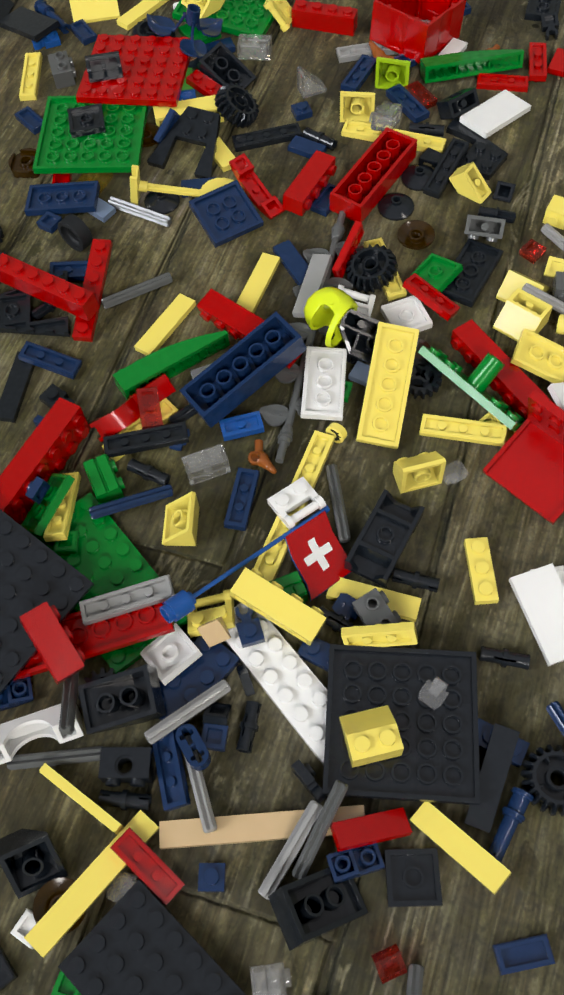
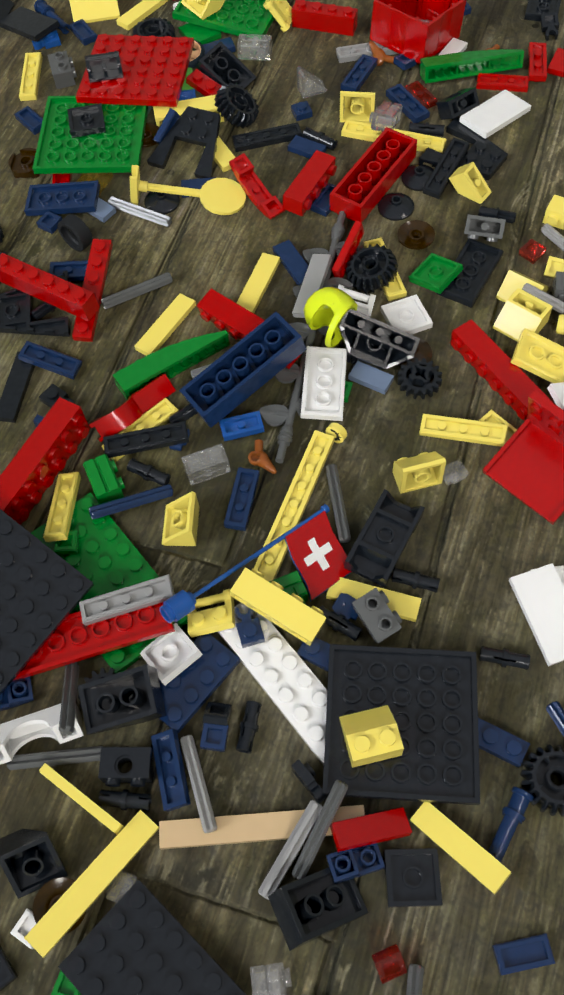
(37, 490): dark blue plate -> none
(41, 515): green tile -> none
(53, 641): red brick -> none
(147, 866): red tile -> none
(149, 407): clear red plate -> none
(187, 712): light grey axle -> none
(188, 749): dark blue beam -> none
(194, 48): dark blue plant -> none
(212, 877): dark blue plate -> none
(214, 631): tan slope -> none
(226, 213): dark blue plate -> none
(245, 680): black tile -> none
(292, 498): white plate -> none
(381, 635): light yellow plate -> none
(387, 385): light yellow plate -> none
(391, 72): lime slope -> none
(431, 296): red plate -> none
(434, 693): clear piece -> none
(476, 383): green plate -> none
(481, 571): light yellow plate -> none
(493, 777): black tile -> none
(504, 191): black slope -> none

